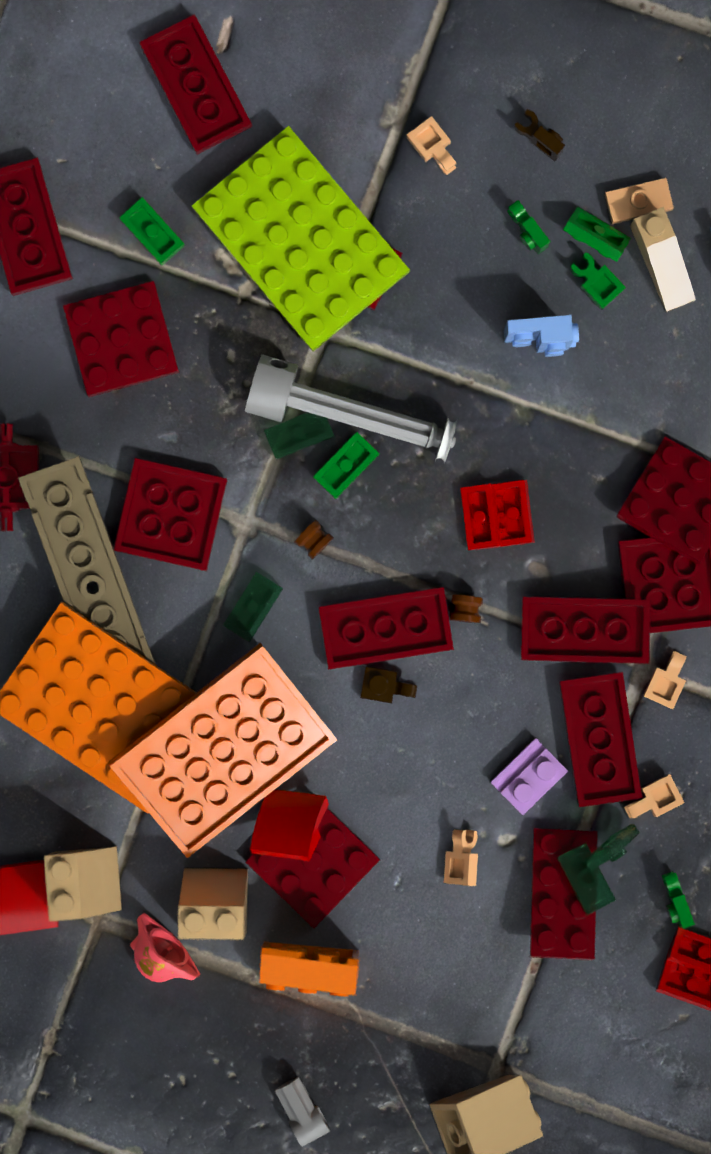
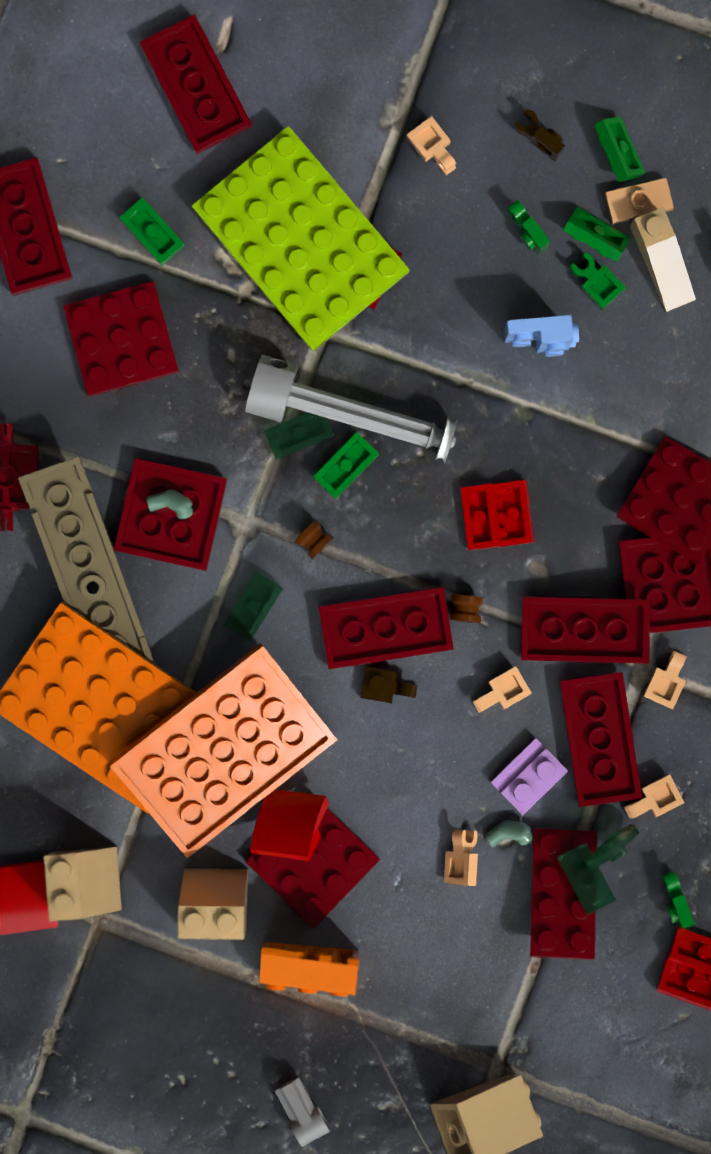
(160, 953): coral hat -> none
(172, 499): none -> sand green arm
(506, 690): none -> light nougat plate
(511, 830): none -> sand green arm
(619, 149): none -> green plate

